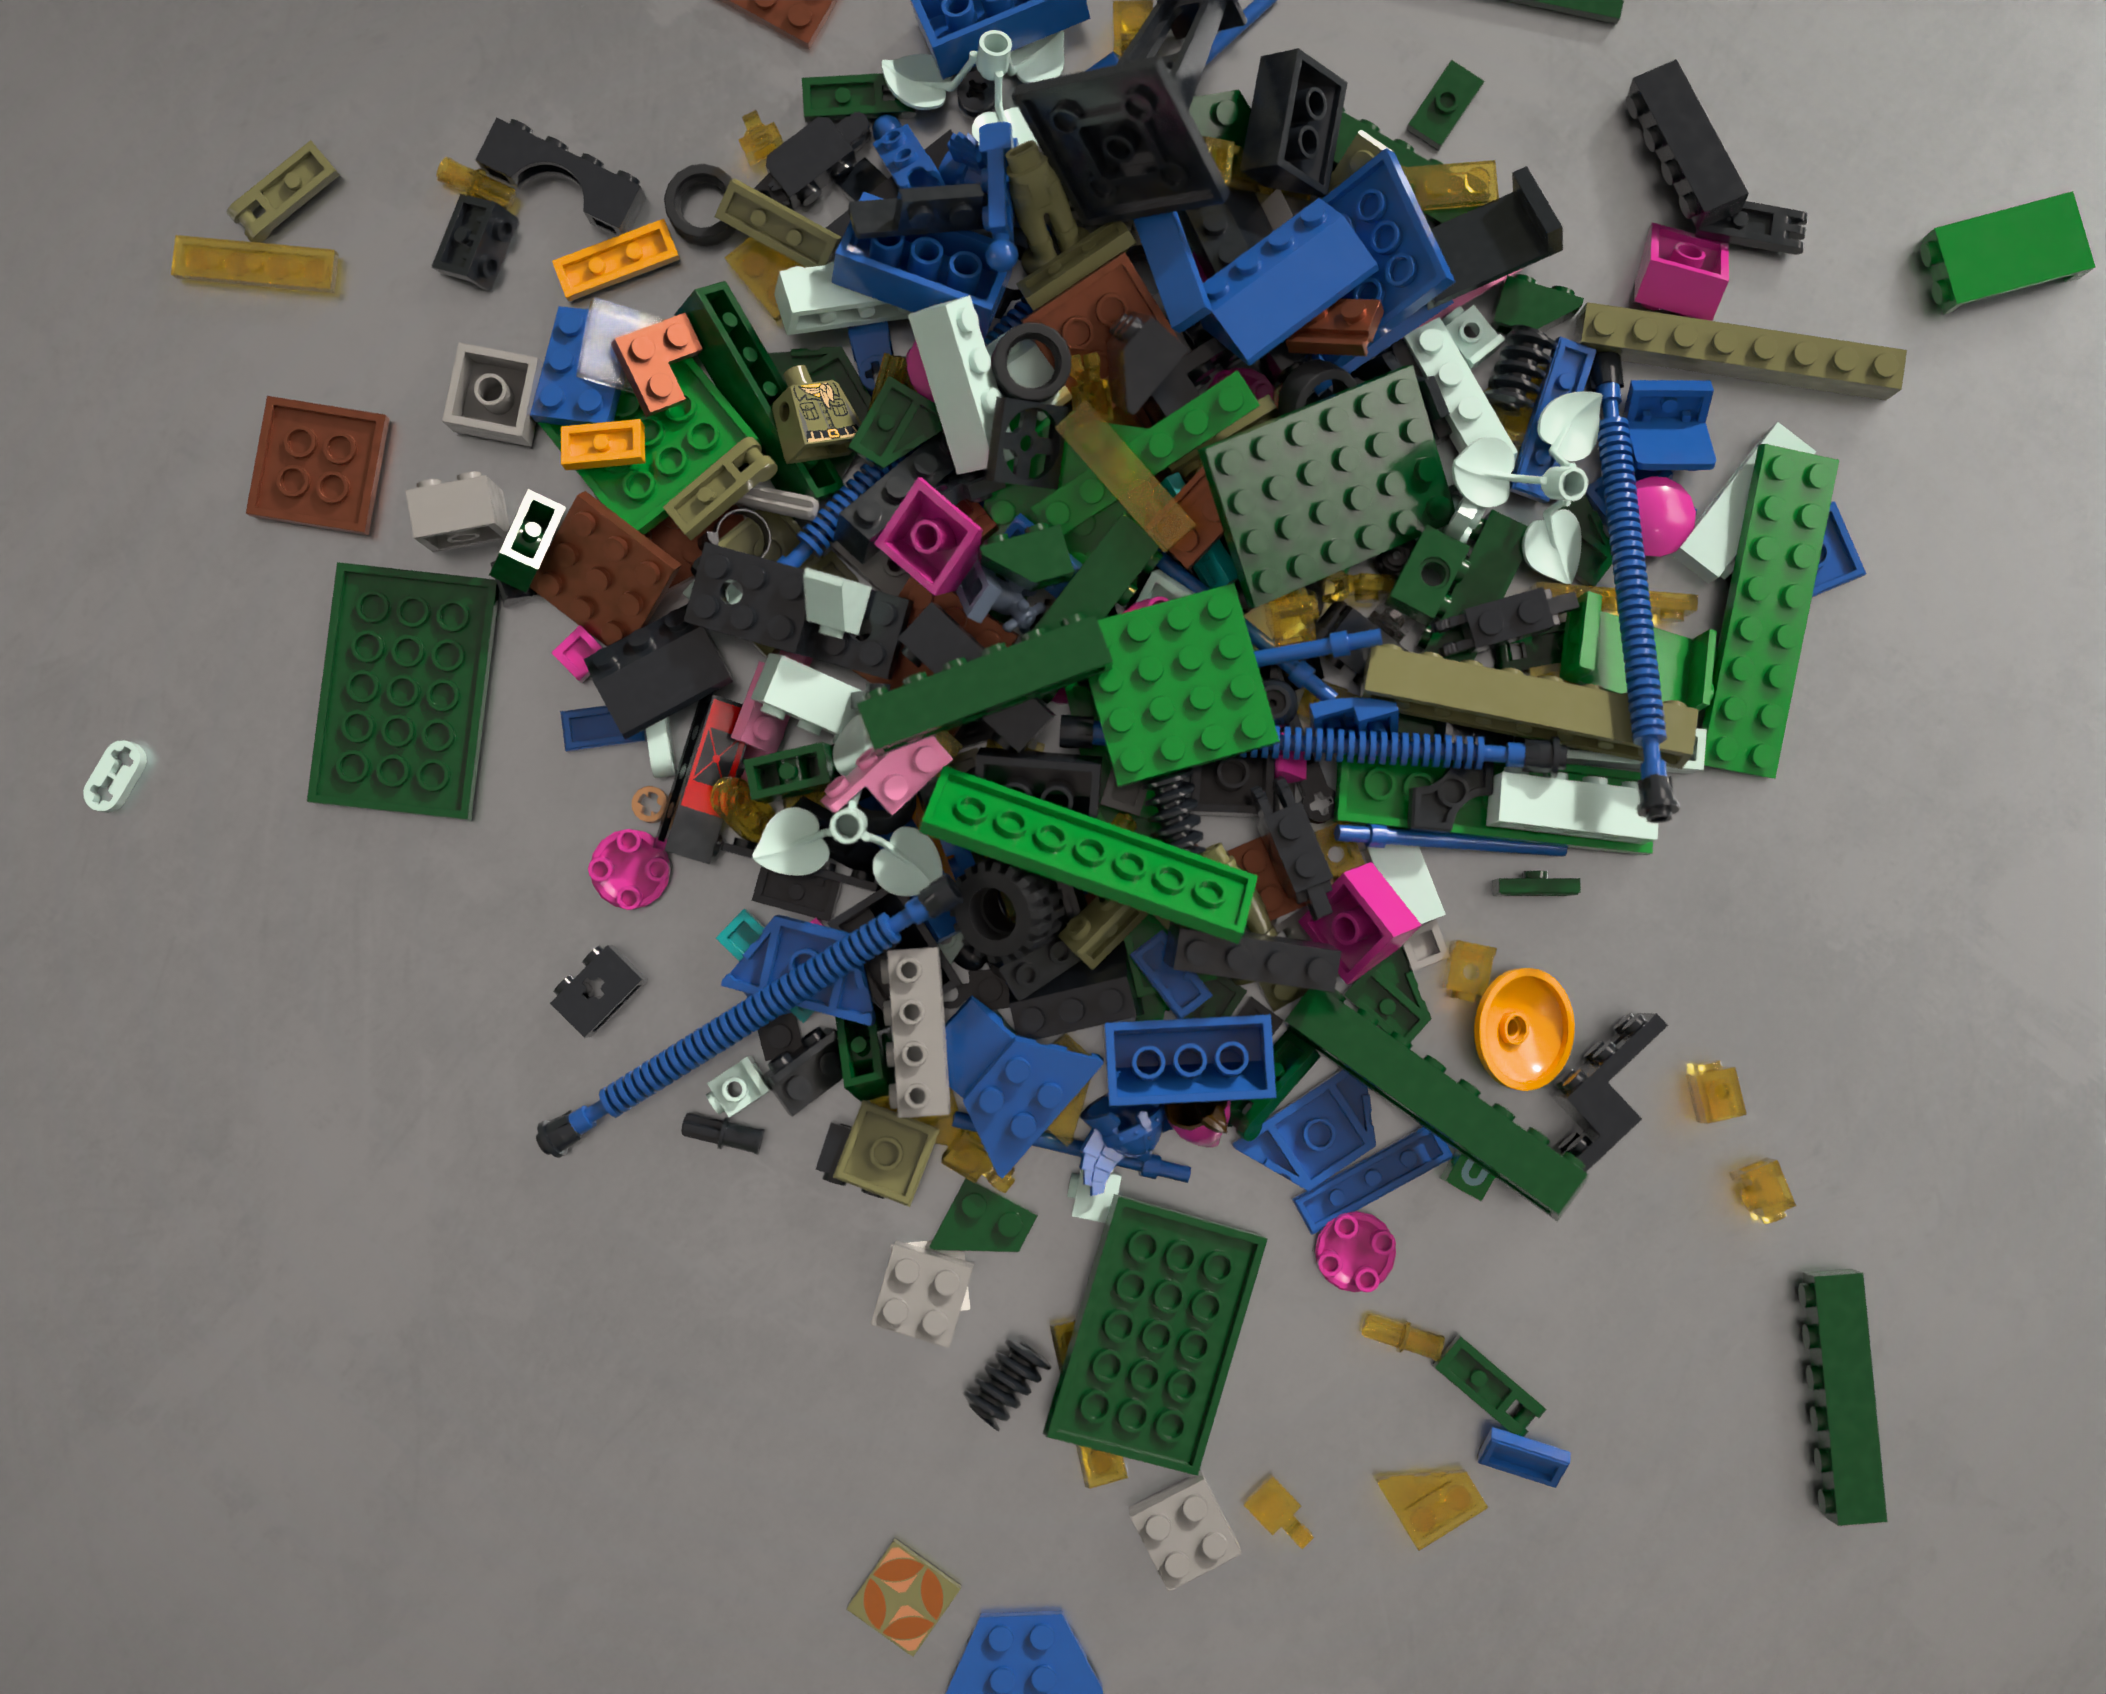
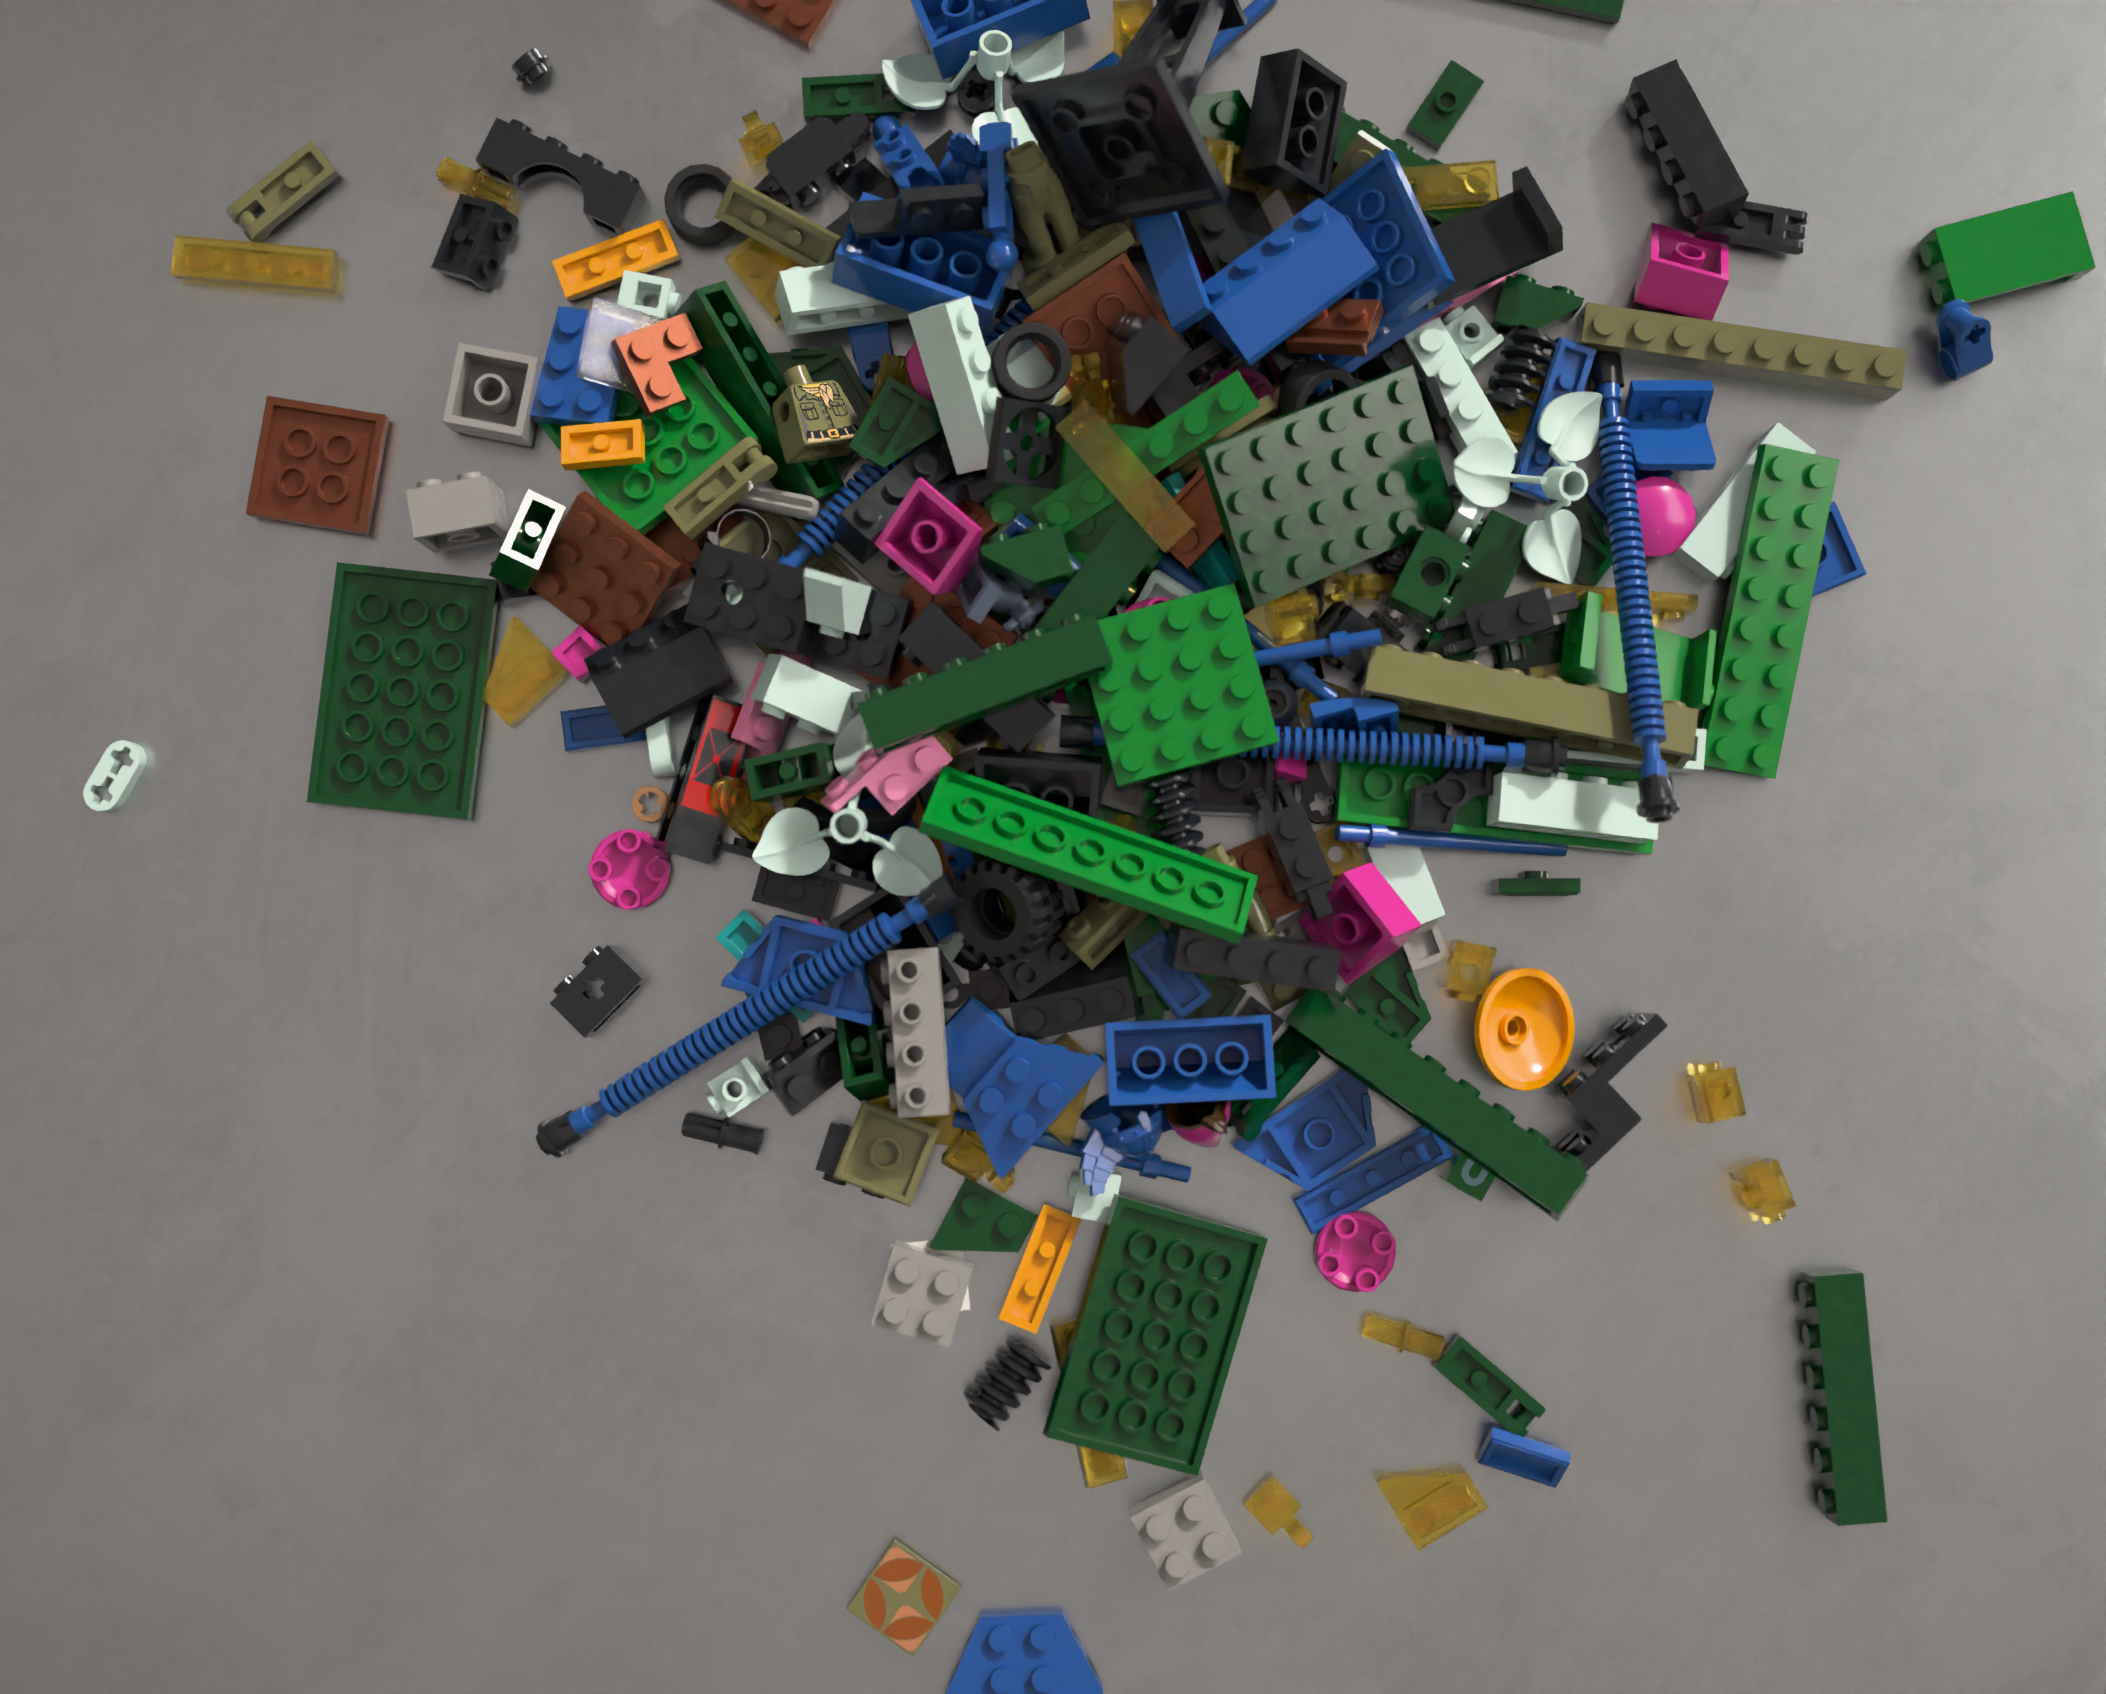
(521, 673): none -> clear yellow wing
(530, 66): none -> black plate
(639, 288): none -> light aqua brick
(1039, 1268): none -> light orange plate
(1962, 340): none -> blue piece

